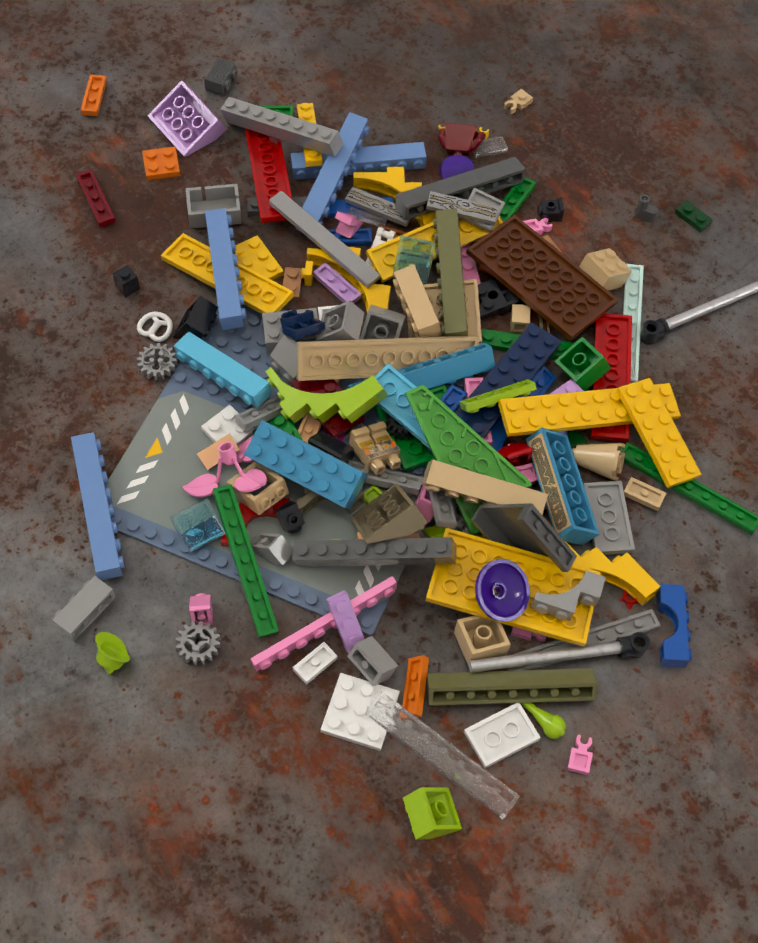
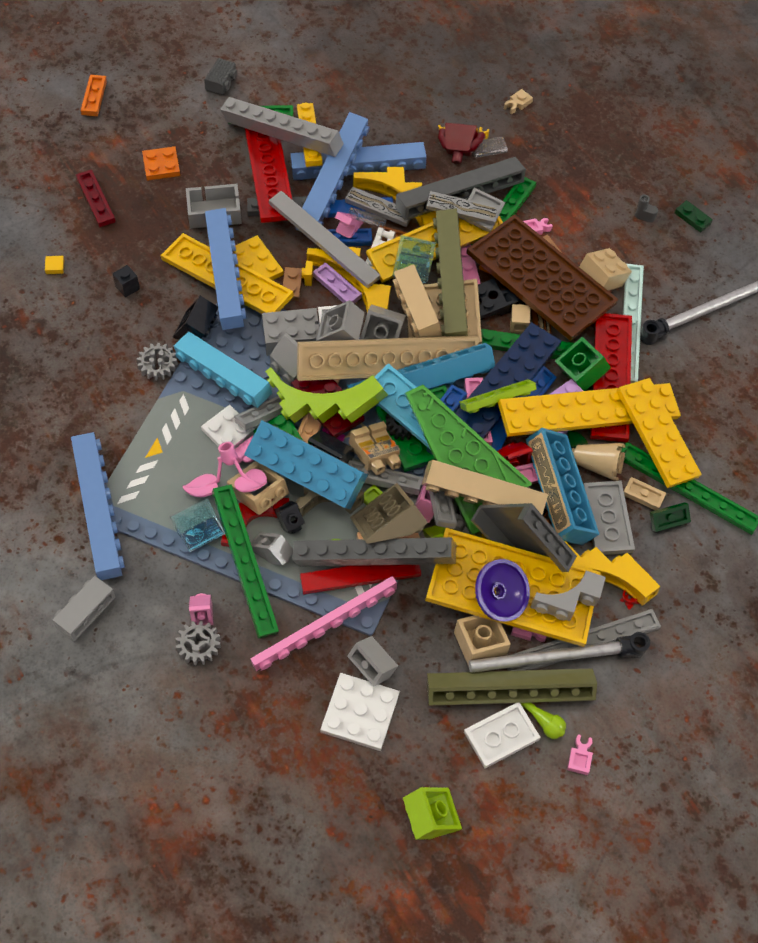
(54, 264): none -> yellow tile
(110, 652): lime piece -> none
(157, 323): white piece -> none
(186, 120): lavender slope -> none
(210, 454): light nougat tile -> none
(300, 325): dark blue slope -> none
(315, 663): white plate -> none
(345, 619): lavender plate -> none
(354, 576): none -> red tile
(415, 684): orange plate -> none
(442, 754): clear brick -> none
(454, 166): dark purple slope -> none
(551, 209): black brick -> none
(670, 516): none -> dark green plate
(673, 602): blue arch -> none

